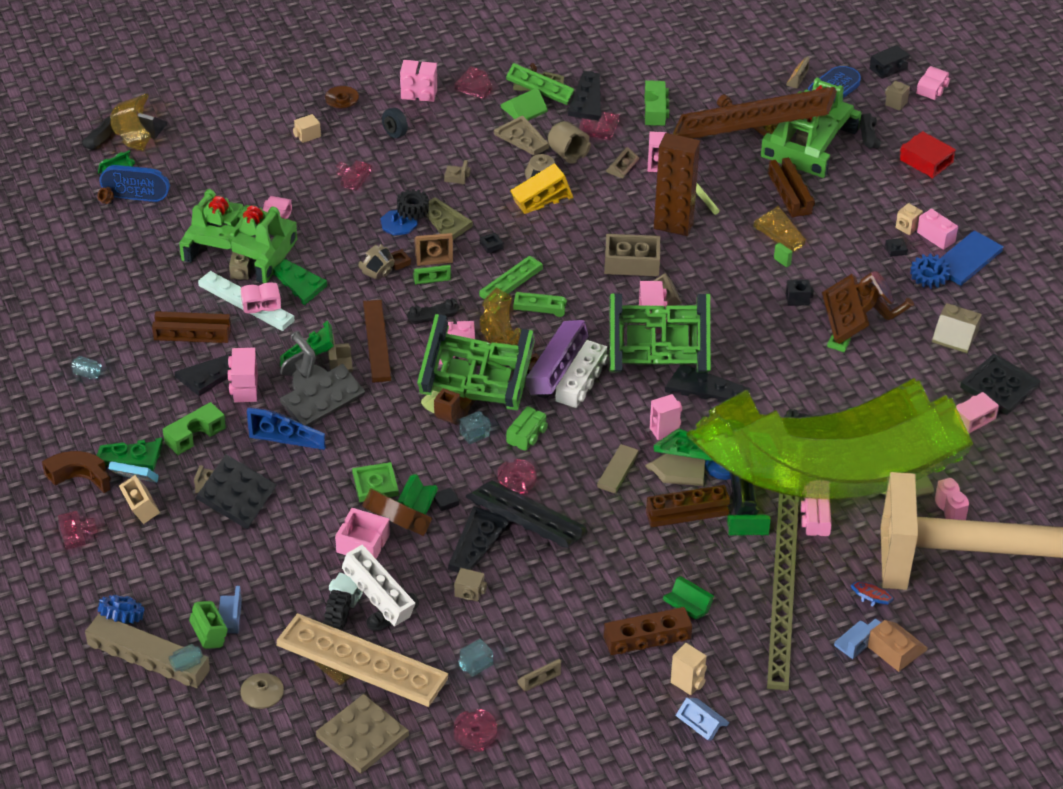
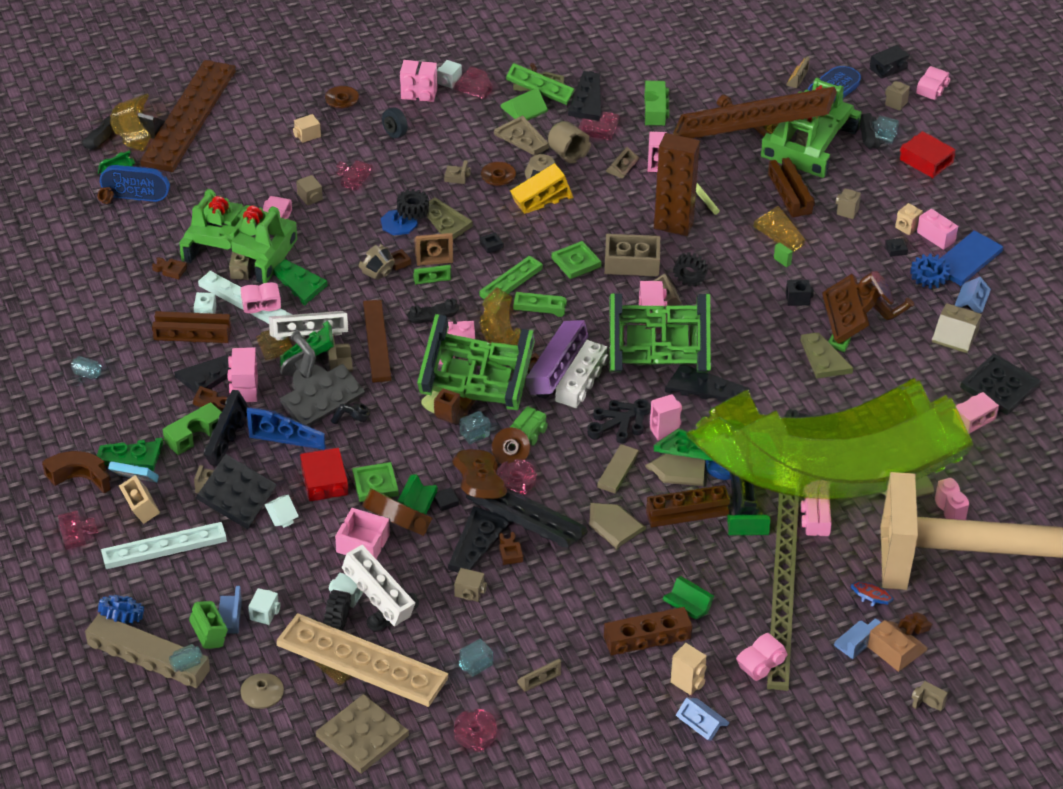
(163, 545): none -> light aqua plate
(172, 268): none -> reddish brown plate
(188, 116): none -> reddish brown plate
(205, 303): none -> light aqua brick
(206, 396): none -> reddish brown plate
(228, 423): none -> black wing
(264, 606): none -> light aqua brick
(271, 347): none -> clear yellow piece
(282, 511): none -> light aqua brick
(285, 325): none -> white brick
(309, 190): none -> dark tan brick
(324, 474): none -> red brick
(357, 411): none -> black plate
(449, 73): none -> light aqua brick
(479, 474): none -> reddish brown plate
(498, 173): none -> reddish brown dish
(502, 442): none -> reddish brown dish
(510, 550): none -> reddish brown plate
(576, 260): none -> bright green plate
(614, 523): none -> dark tan tile
(639, 409): none -> black plant
(693, 262): none -> black tyre
(762, 656): none -> bright pink brick
(823, 357): none -> olive wing
(848, 203): none -> dark tan brick
(886, 128): none -> clear light blue brick
(915, 622): none -> reddish brown plate
(930, 695): none -> dark tan bracket
(974, 294): none -> medium blue panel

